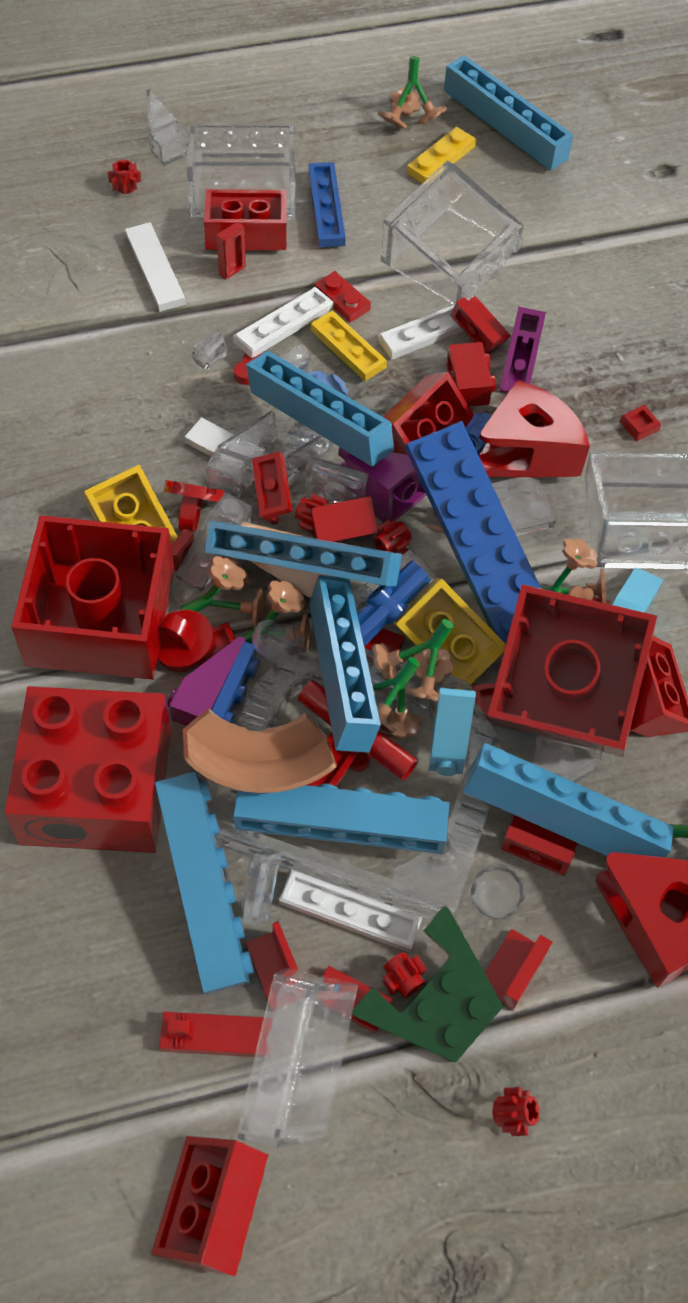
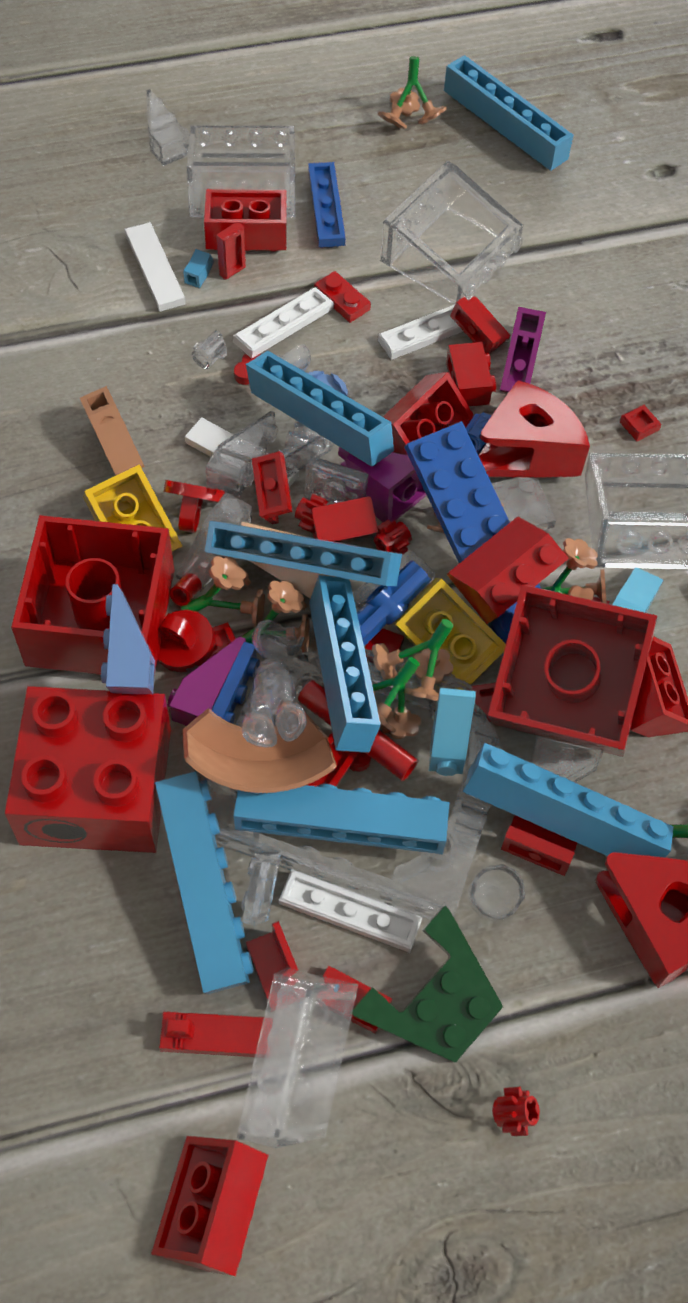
(111, 430): none -> nougat slope
(124, 176): red gear -> none
(129, 661): none -> medium blue slope
(181, 547): red tile -> none
(185, 589): none -> red hinge
(198, 268): none -> dark azure piece
(271, 695): none -> clear piece
(348, 345): yellow plate -> none
(404, 975): red gear -> none
(449, 148): yellow plate -> none
(499, 567): none -> red slope
(515, 966): red panel -> none

